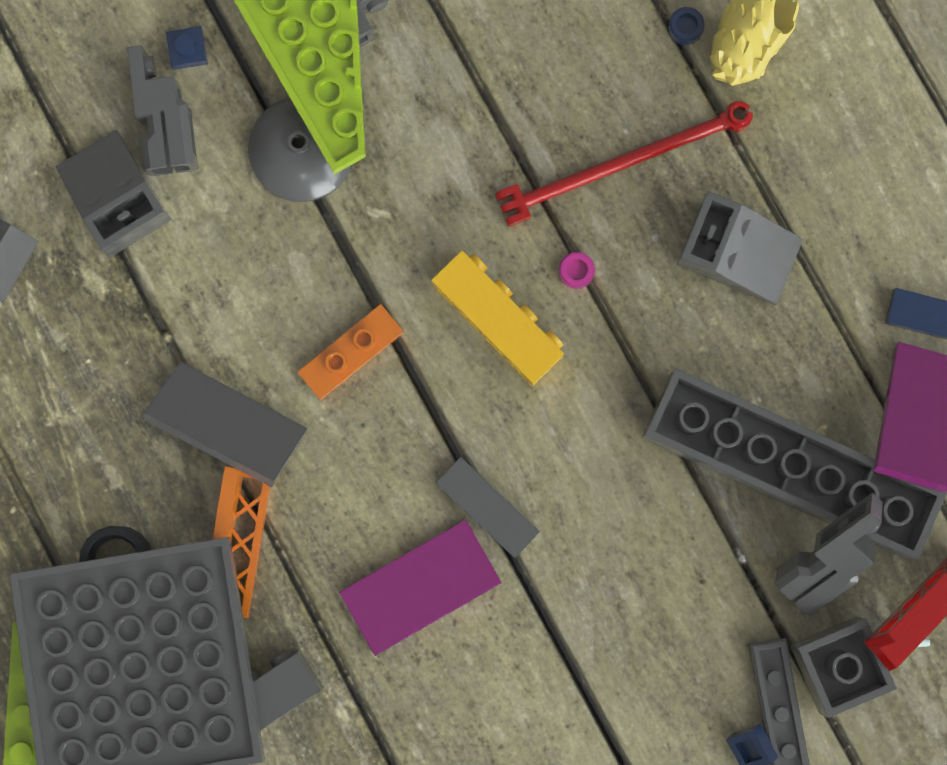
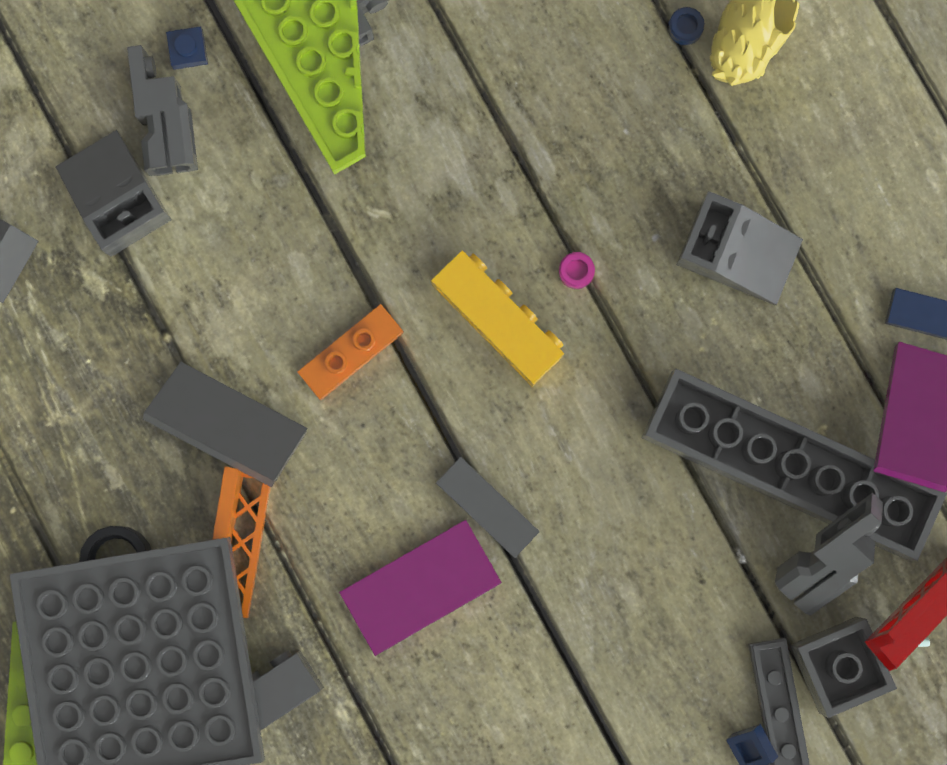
(285, 170): dark grey dish -> none
(521, 202): red hinge -> none

